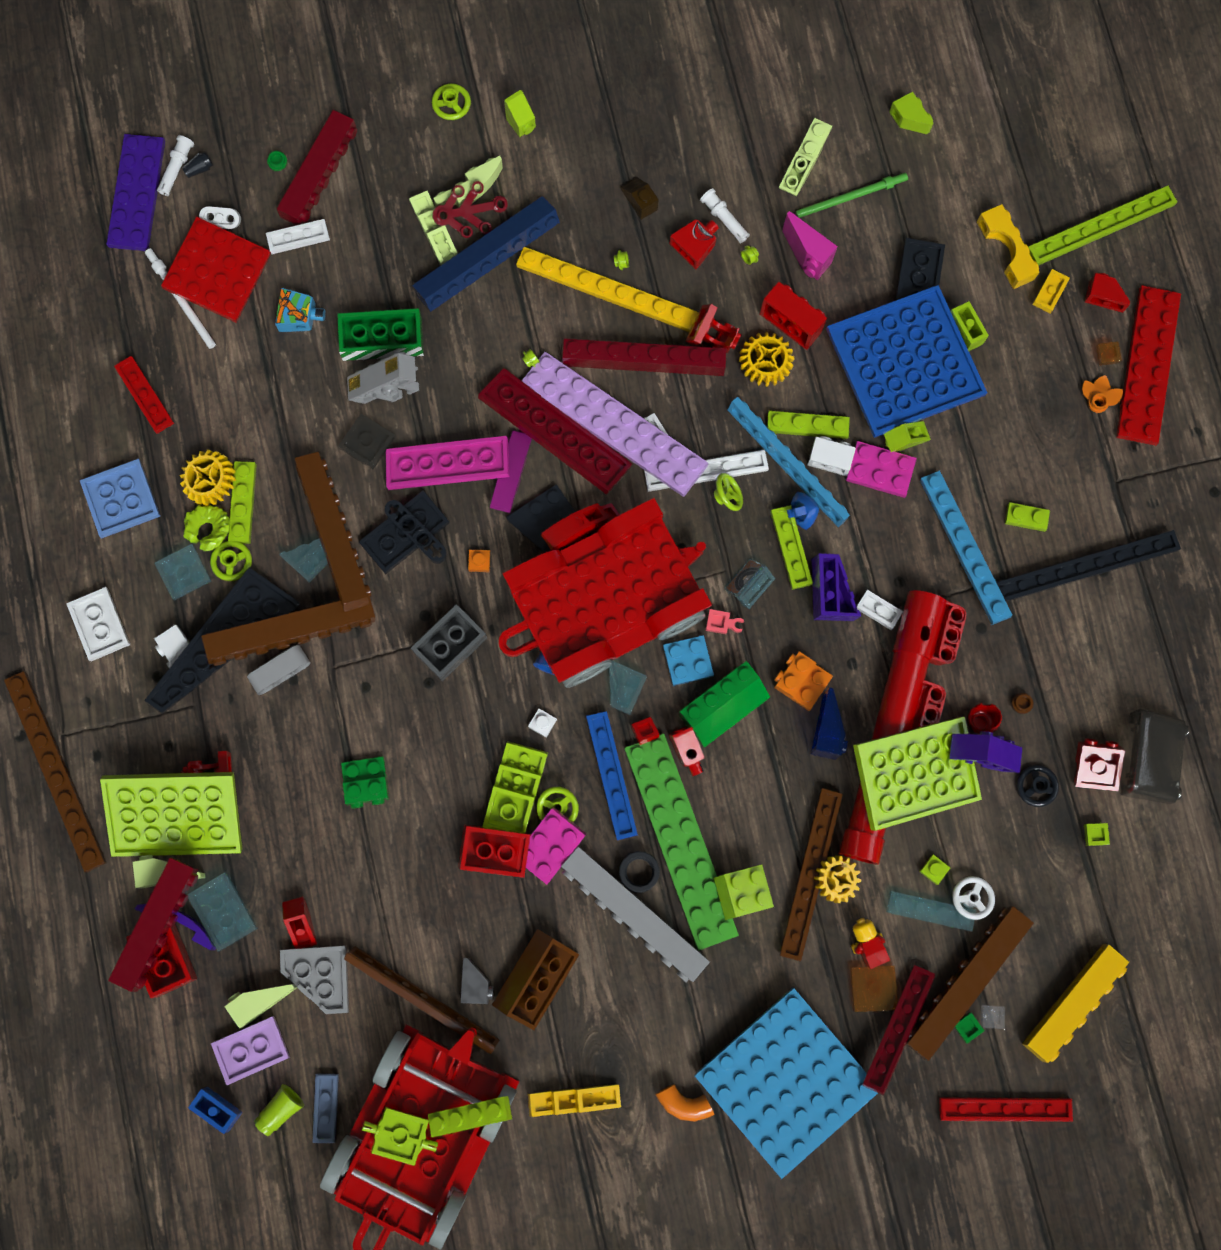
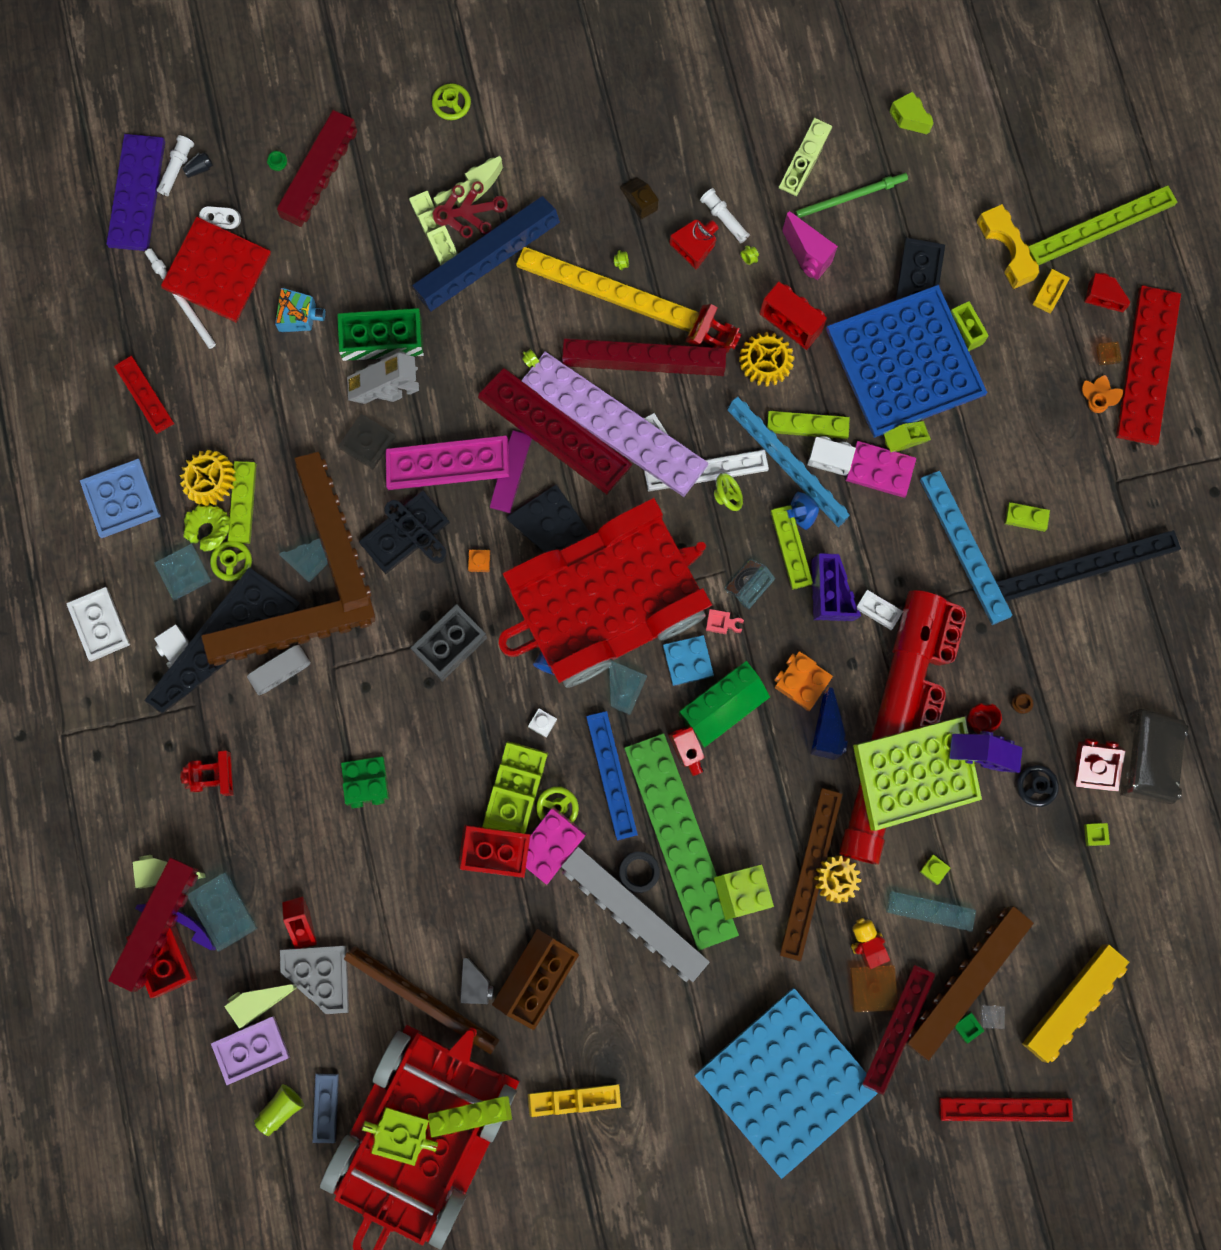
(55, 772): reddish brown plate -> none
(171, 814): lime plate -> none
(215, 1110): blue brick -> none
(297, 236): white plate -> none
(519, 114): lime slope -> none
(578, 525): red slope -> none
(645, 731): red plate -> none
(683, 1107): orange cylinder -> none
(965, 898): white piece -> none

